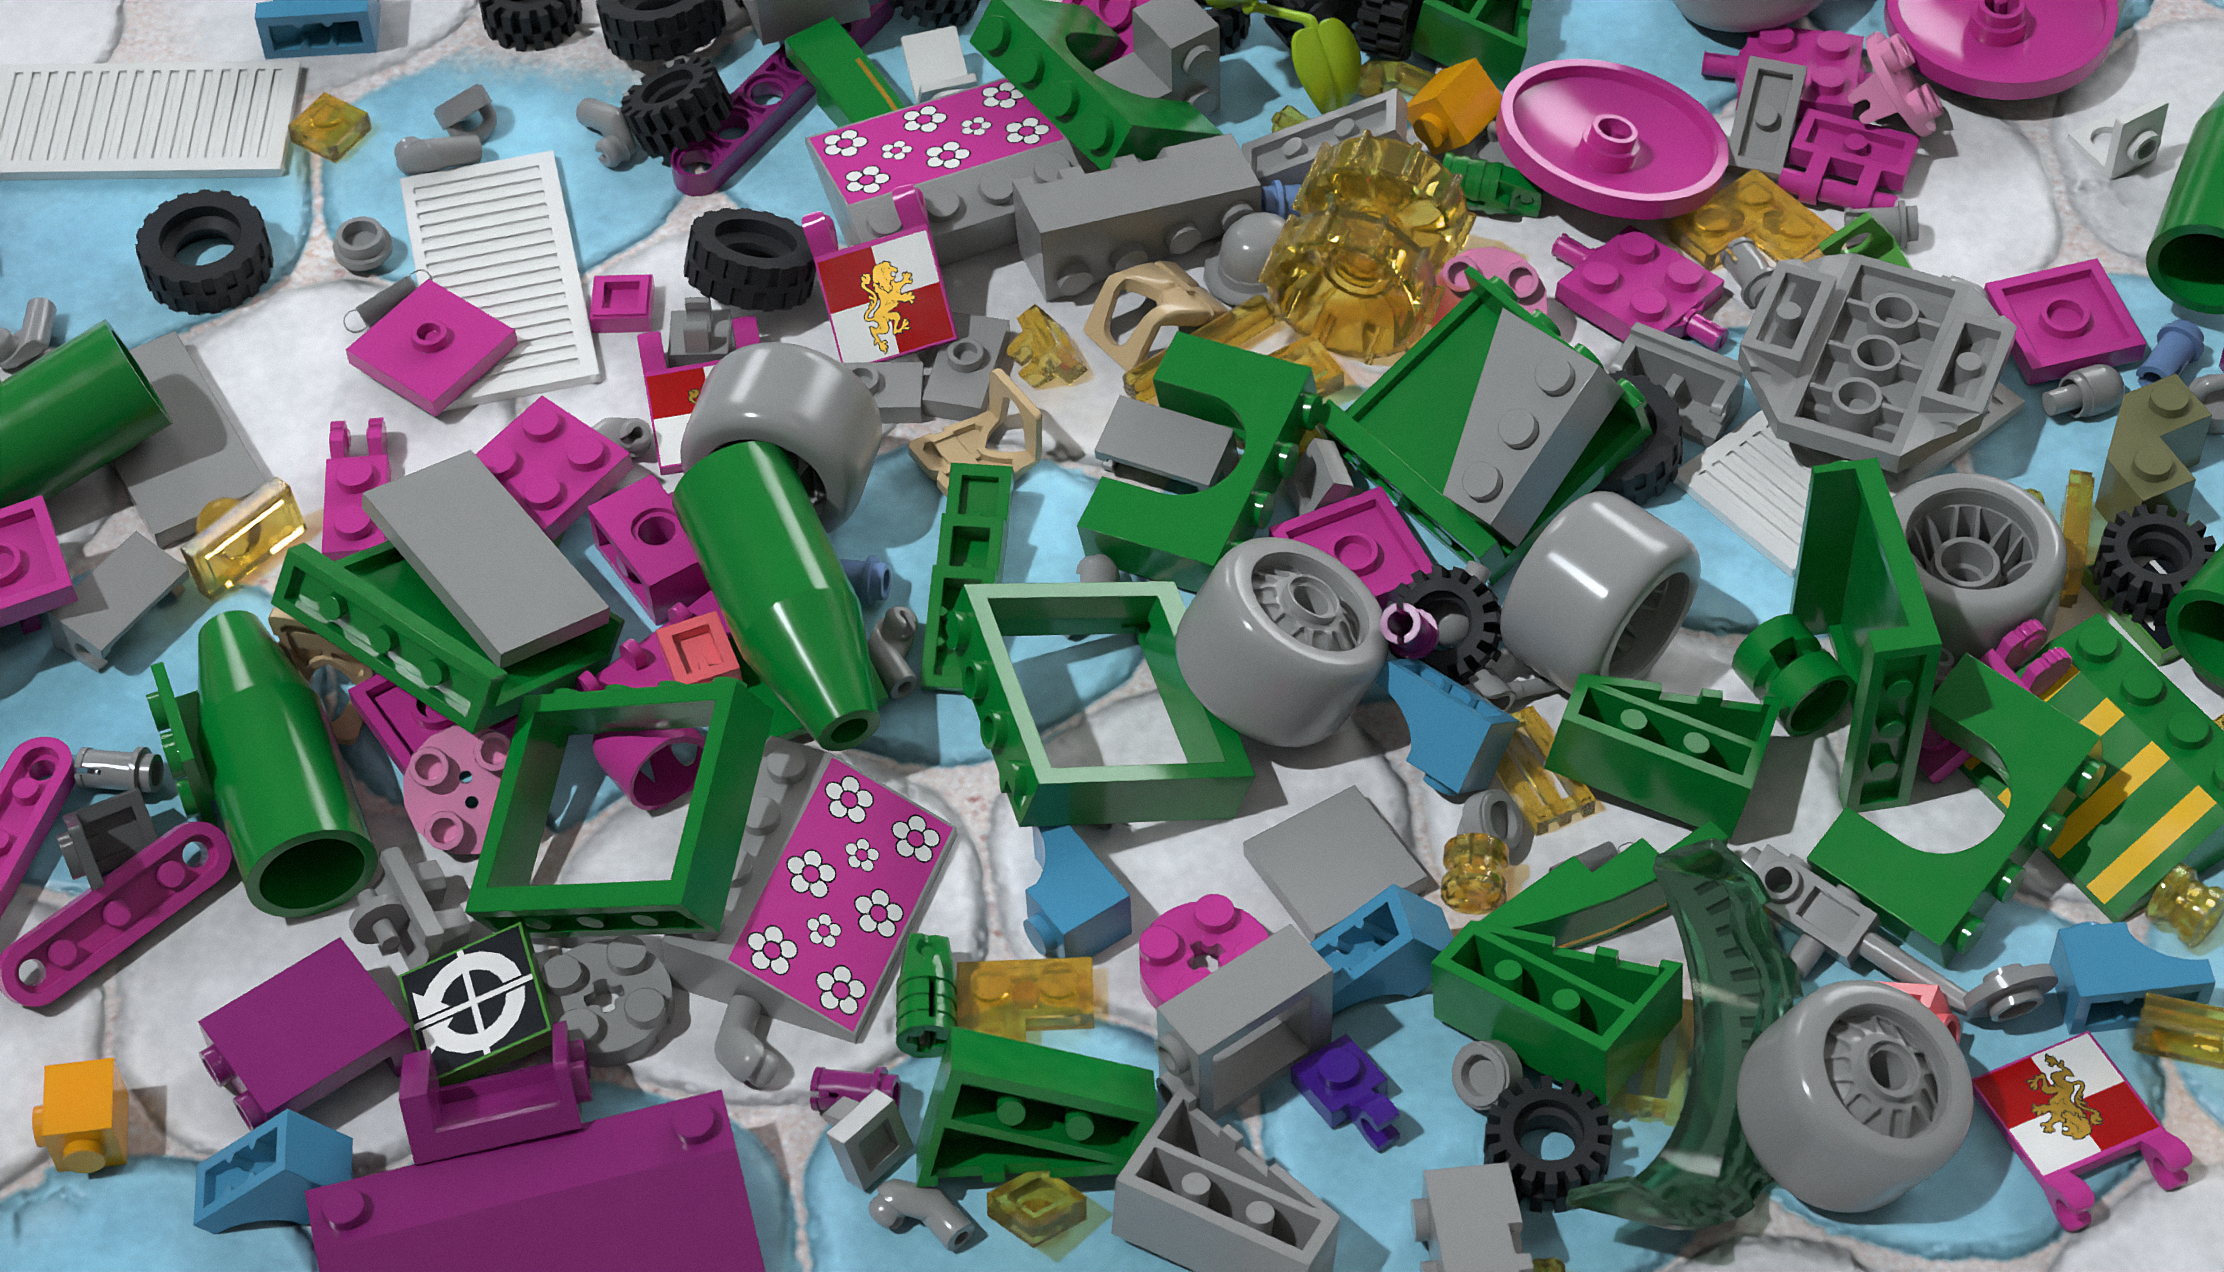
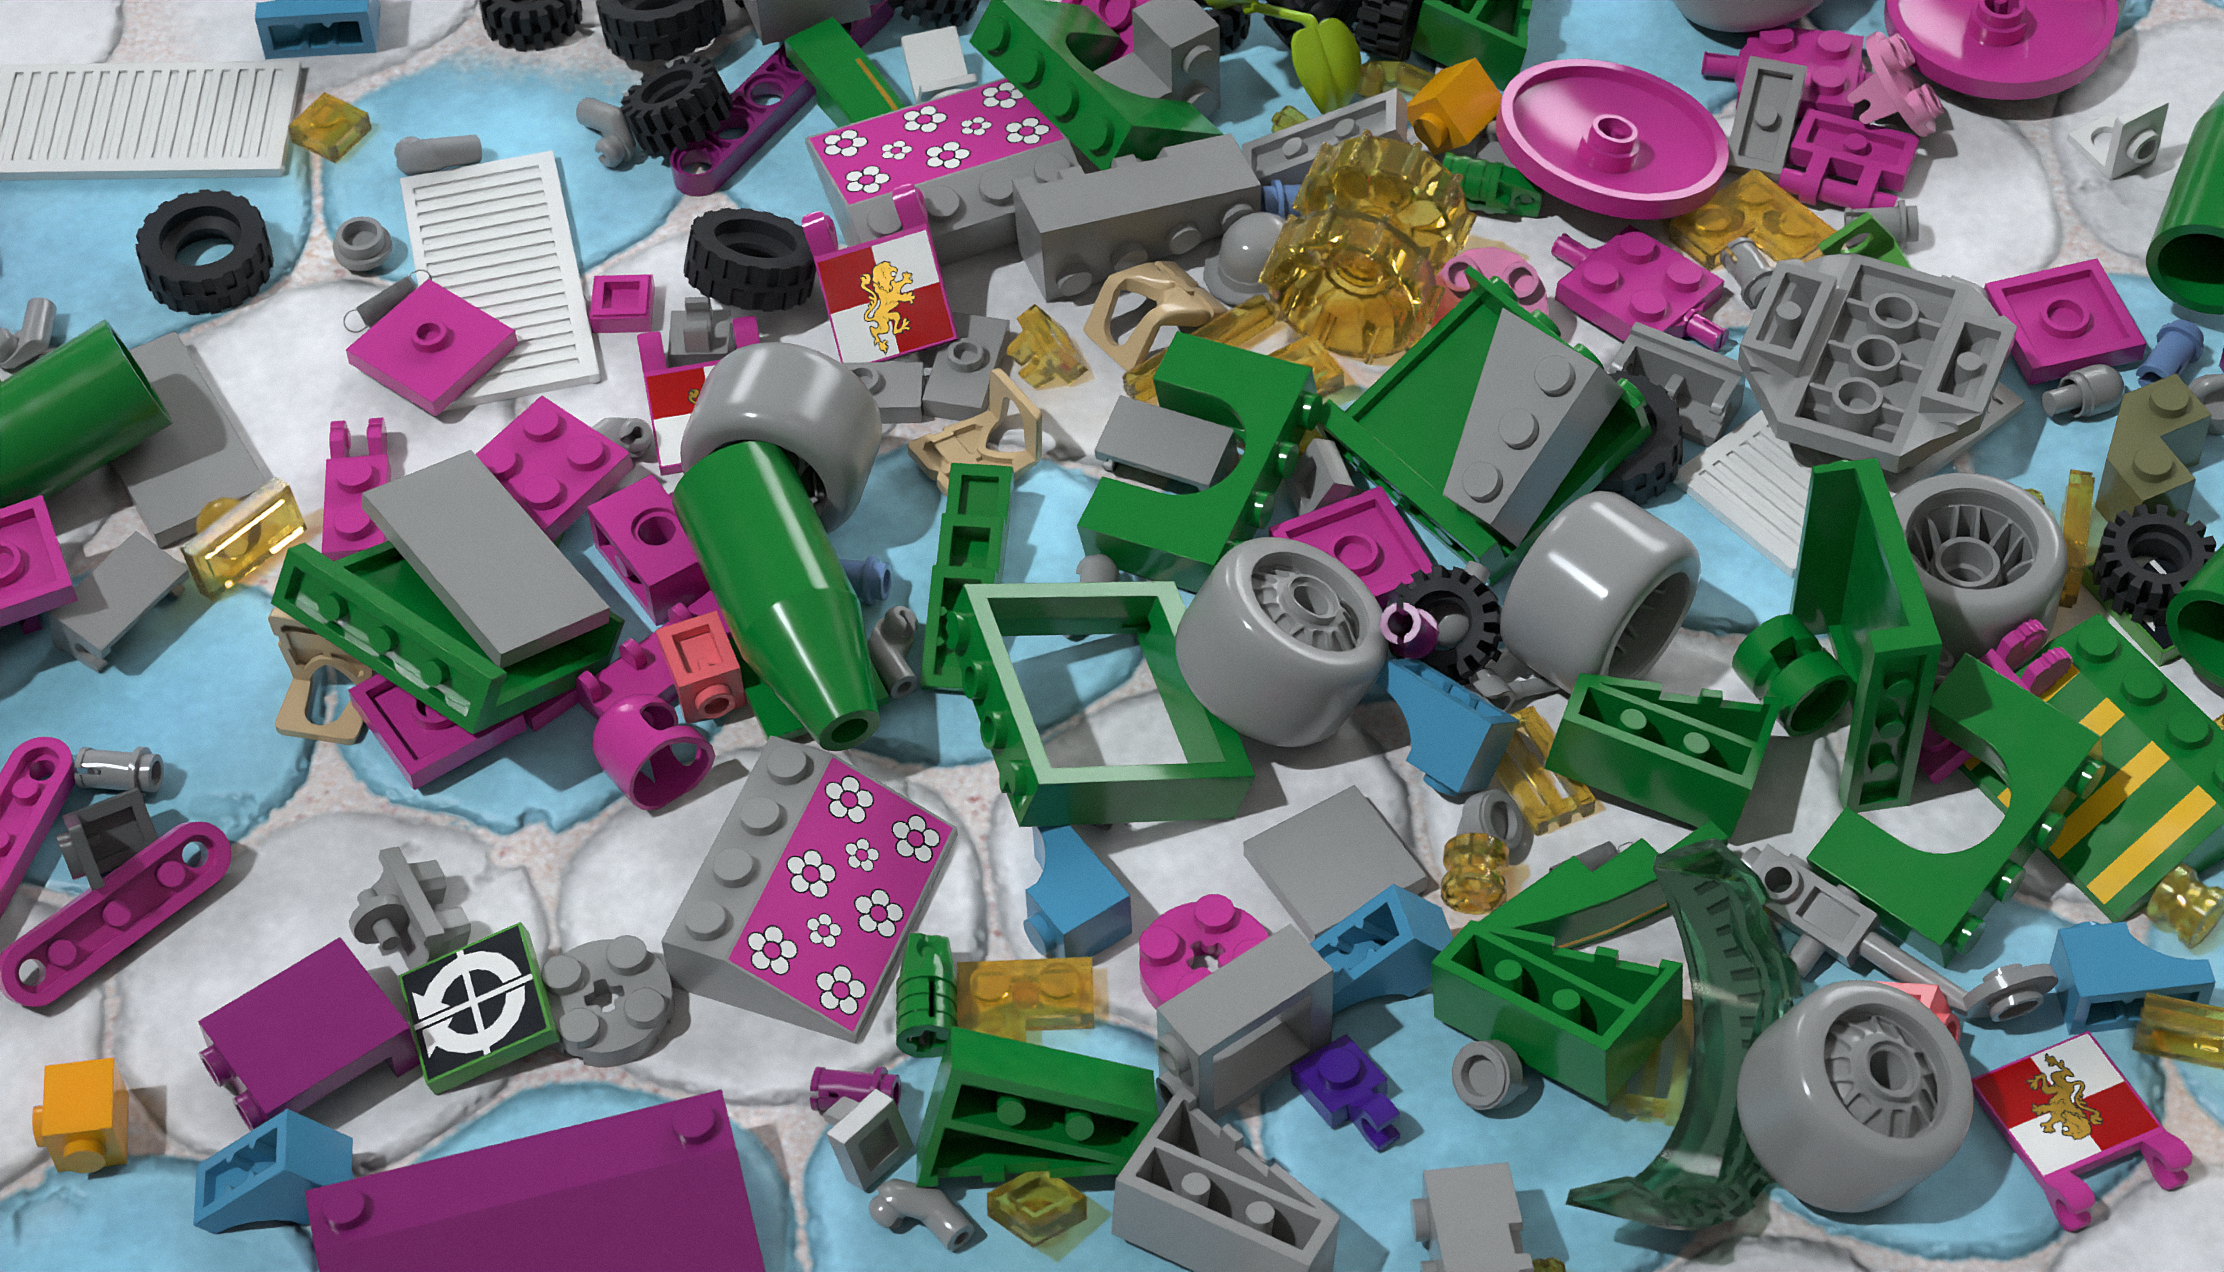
(272, 764): green piece -> none
(437, 795): bright pink plate -> none
(463, 106): light grey tile -> none
(495, 1107): magenta panel -> none
(711, 833): green window -> none
(739, 1048): light grey arm -> none
(1556, 1111): black tyre -> none

